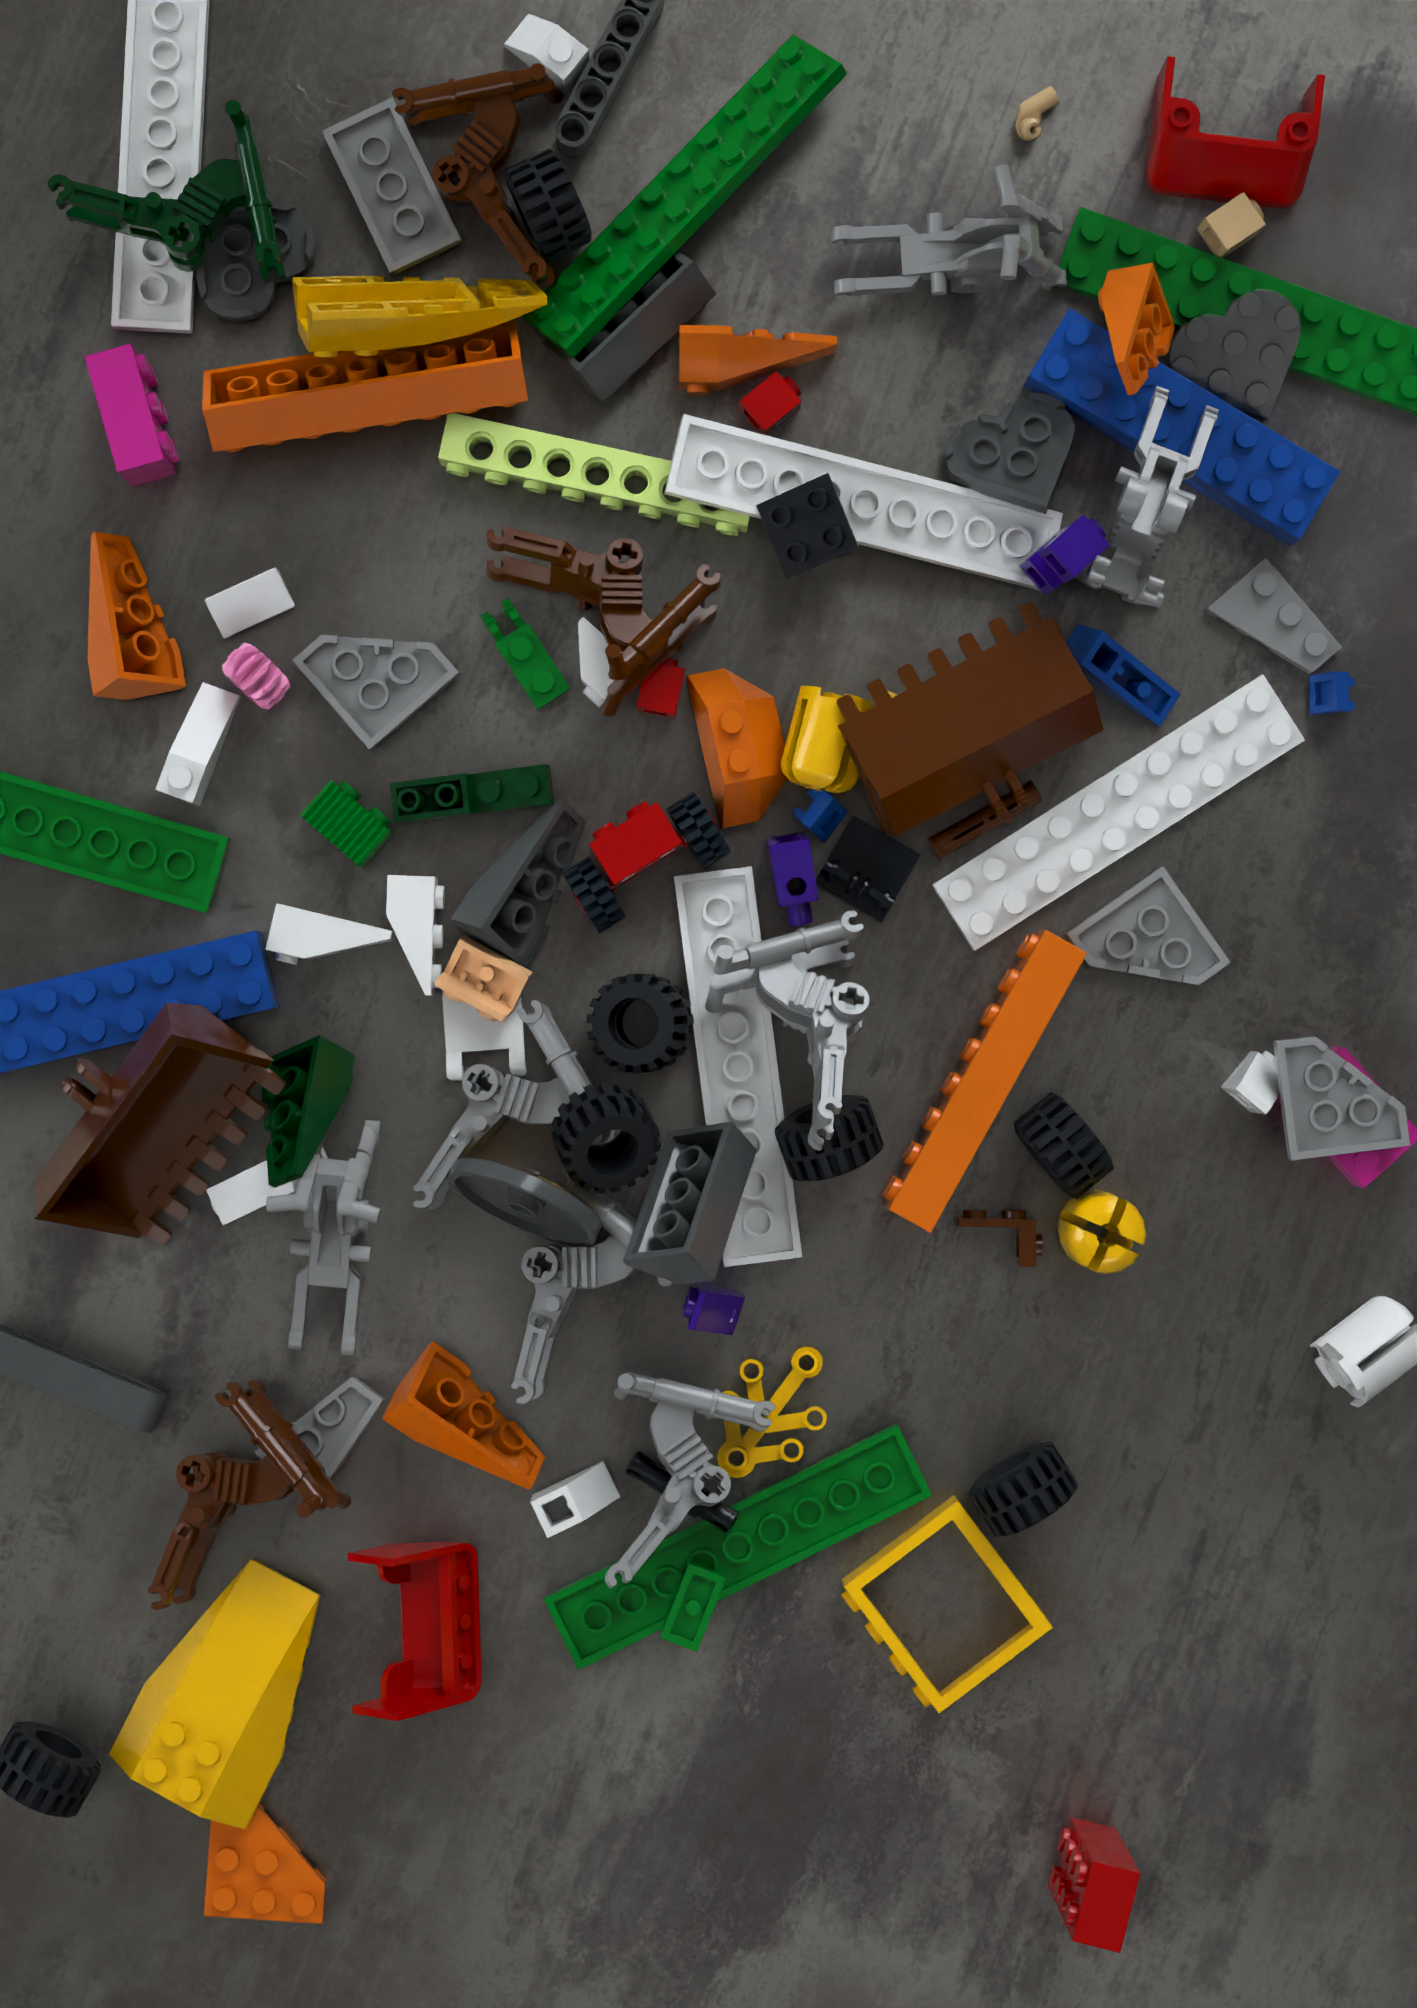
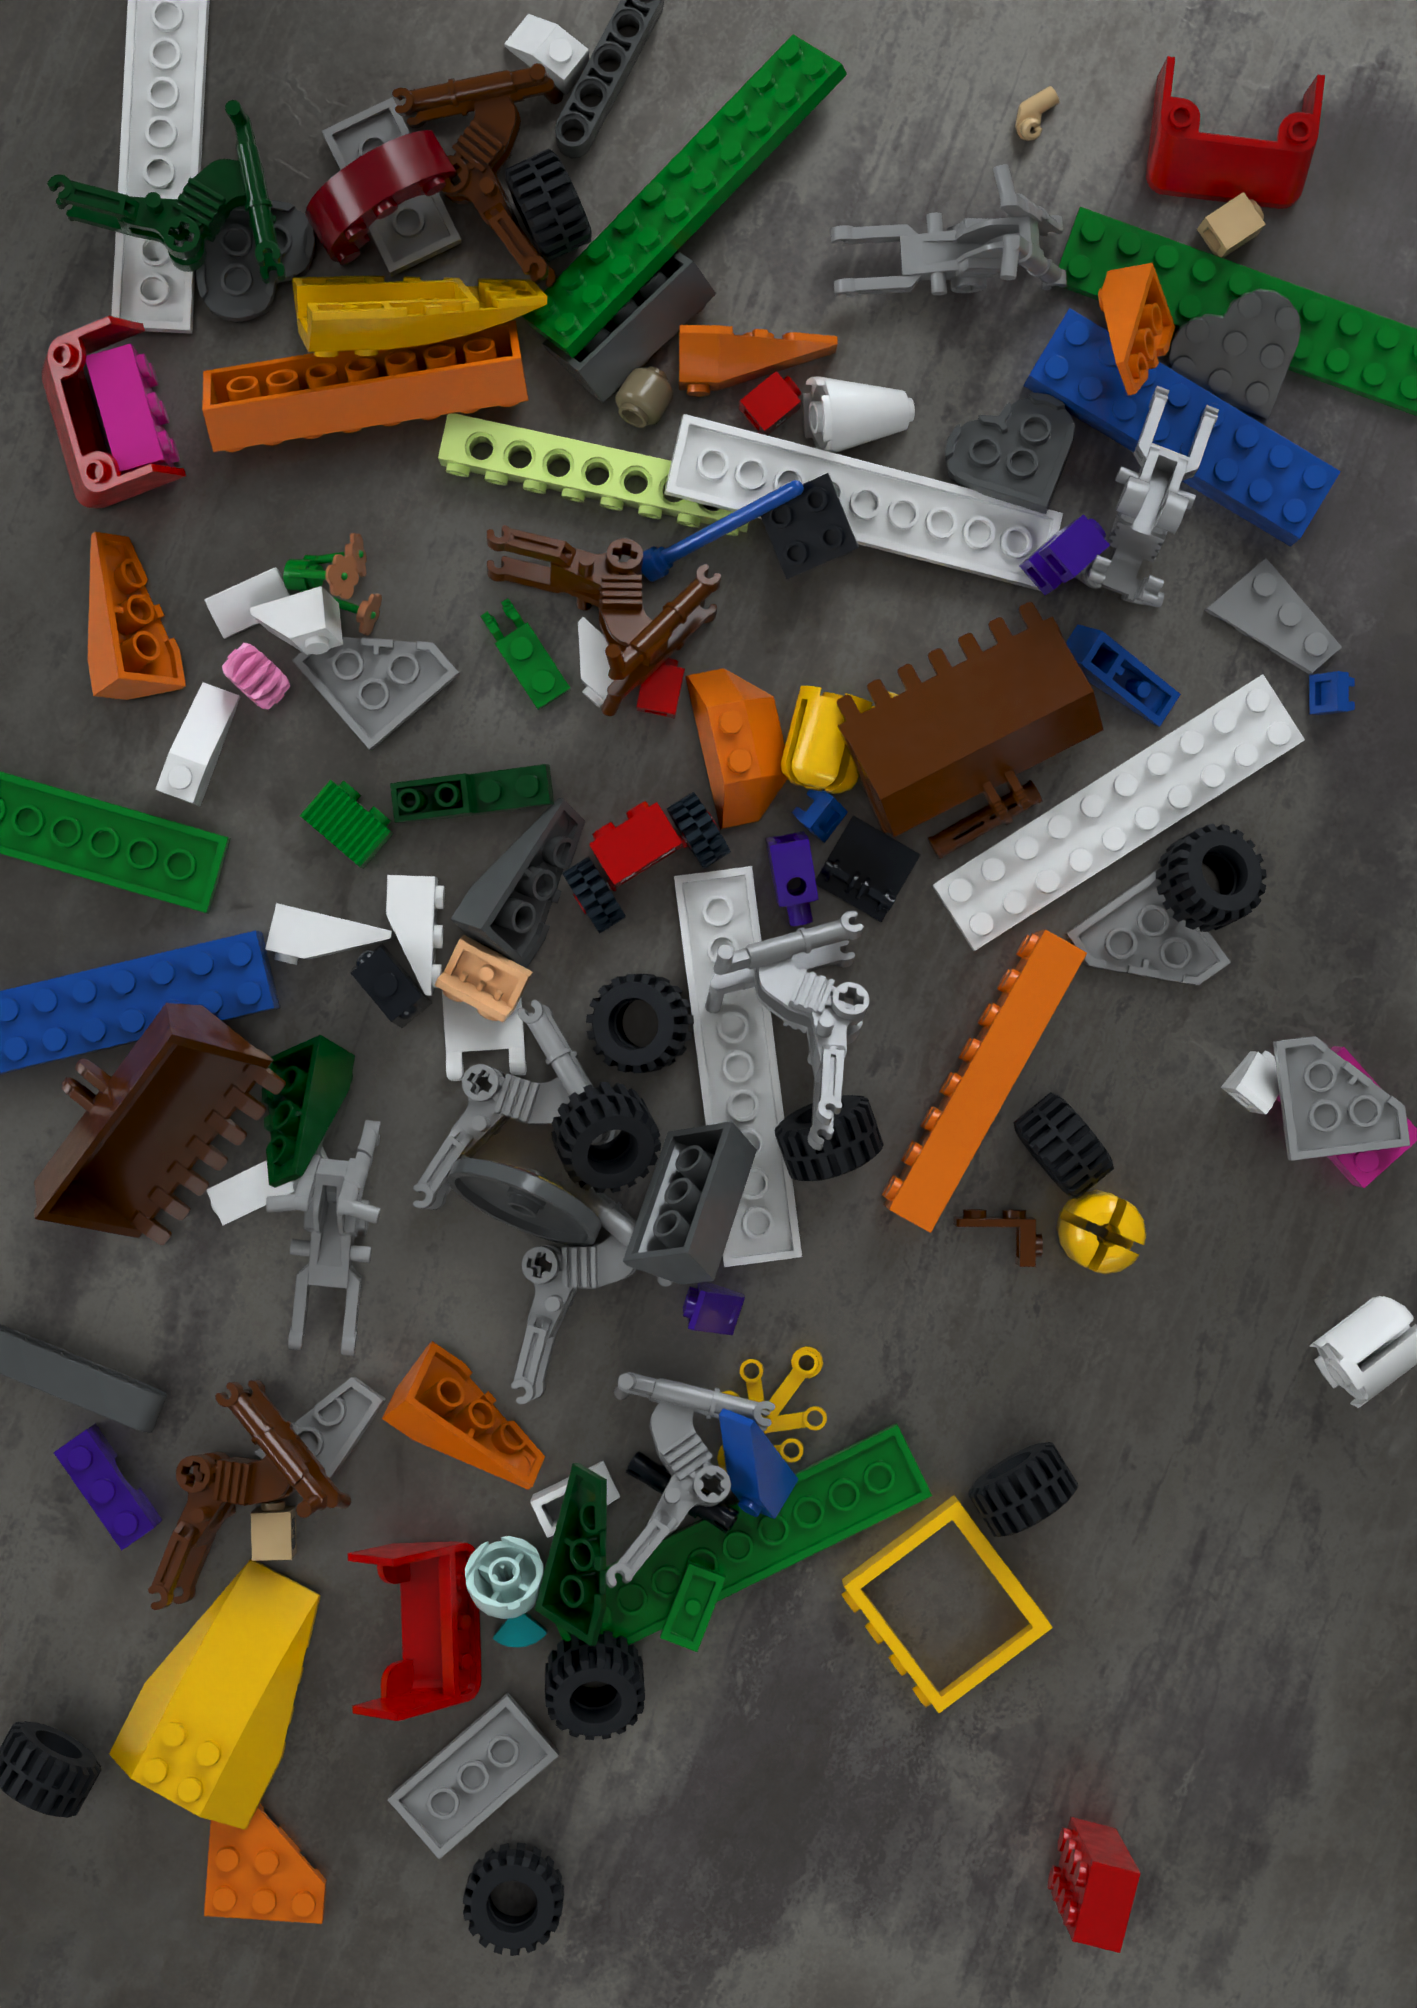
(91, 469): none -> red windscreen
(117, 1504): none -> dark purple arch
(273, 1531): none -> tan brick
(303, 620): none -> white slope
(341, 576): none -> plant
(373, 190): none -> dark red brick
(389, 986): none -> black torso
(473, 1775): none -> light grey plate
(504, 1577): none -> light aqua cylinder
(508, 1930): none -> black tyre
(520, 1631): none -> teal tile
(575, 1570): none -> dark green wedge
(594, 1709): none -> black tyre
(644, 396): none -> dark tan head
(659, 560): none -> blue piece
(754, 1466): none -> blue slope
(852, 413): none -> white cone
(1232, 862): none -> black tyre

